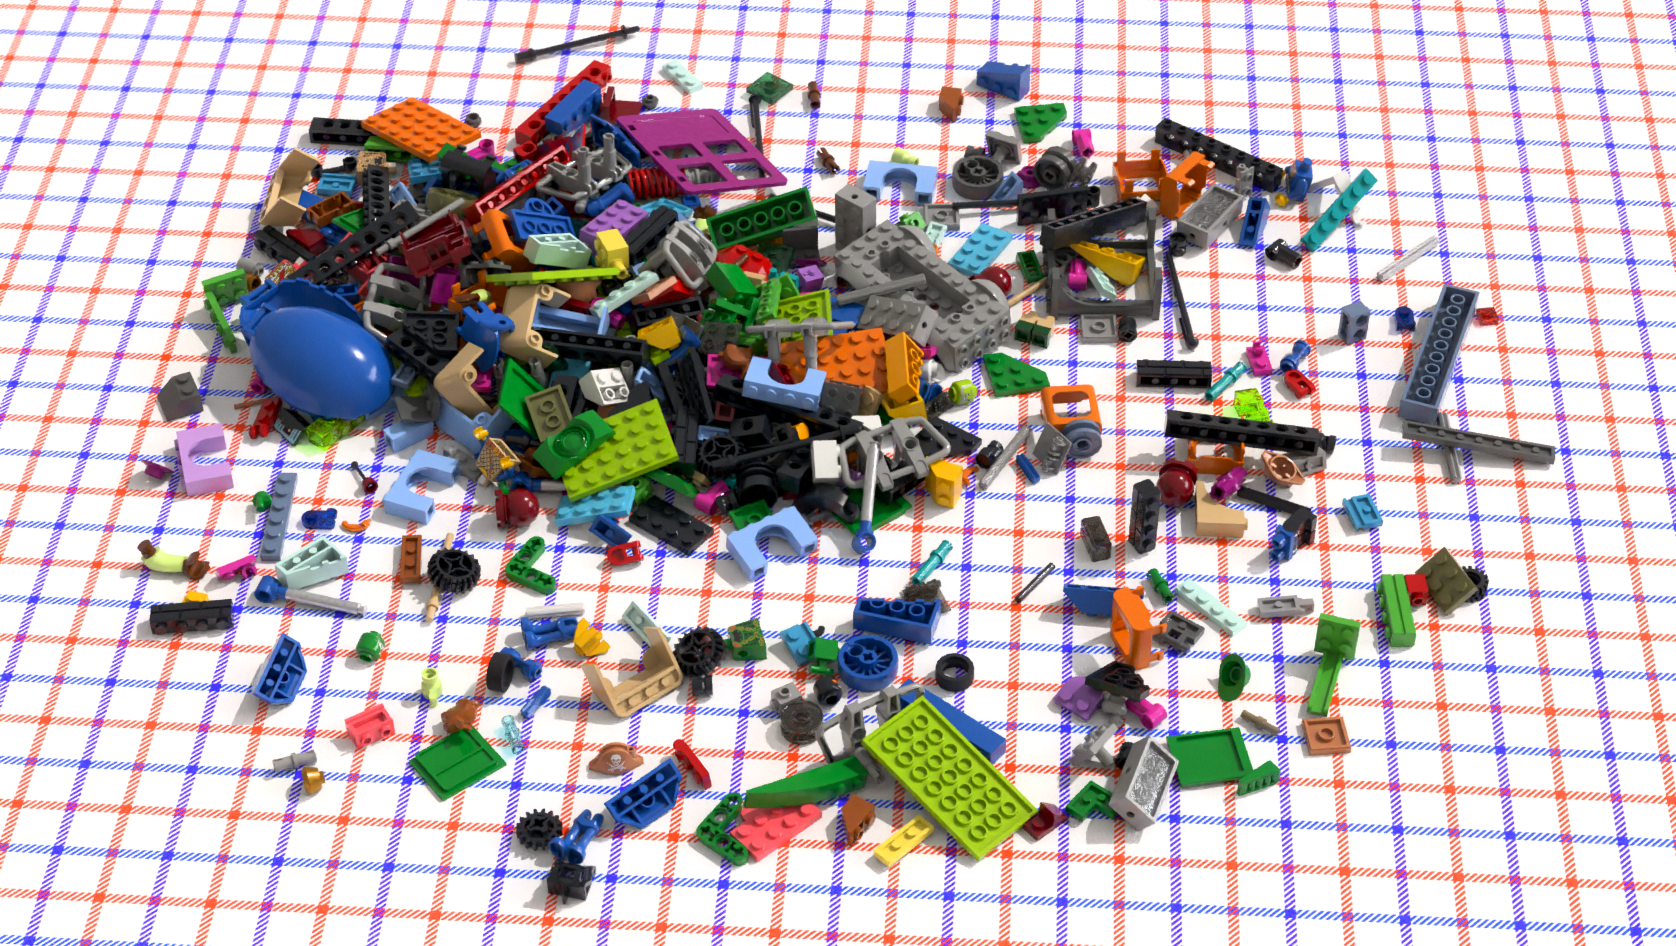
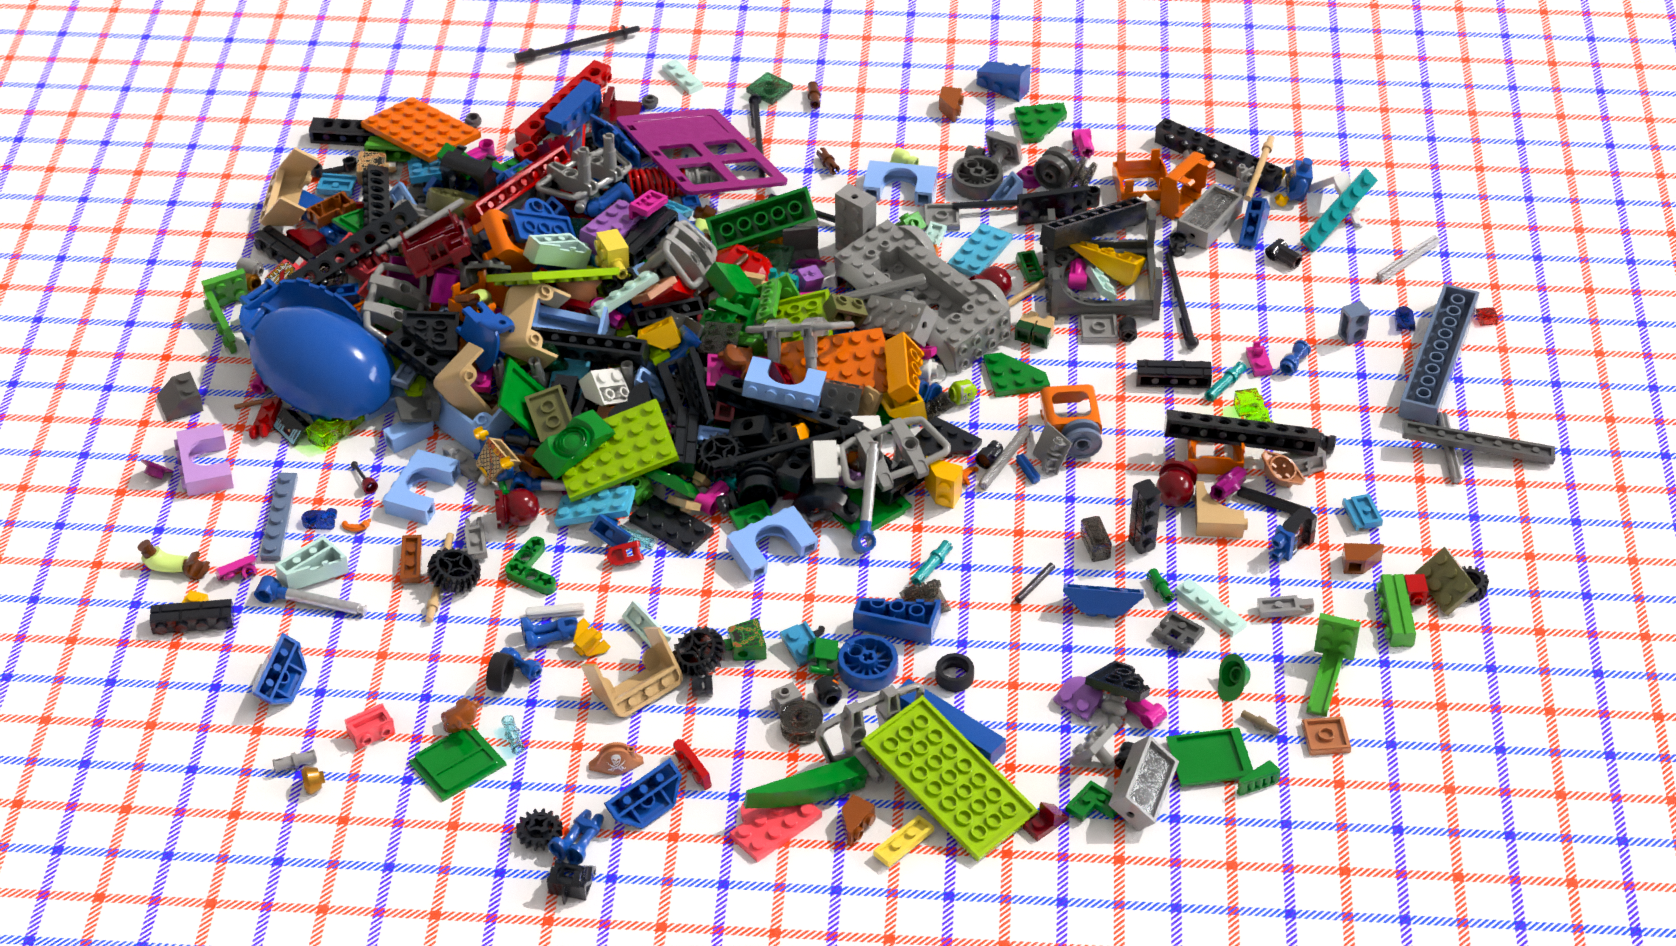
(262, 501): green plate -> none
(370, 646): green head -> none
(431, 686): yellowish green piece -> none
(475, 539): none -> light grey hinge
(535, 702): blue axle -> none
(645, 541): none -> clear light blue pin
(647, 204): none -> dark pink bracket
(685, 505): none -> tan plate
(717, 830): green beam -> none
(844, 308): none -> olive brick
(1136, 644): orange piece -> none
(1266, 149): none -> tan bar
(1295, 379): red plate -> none
(1360, 557): none -> dark orange slope

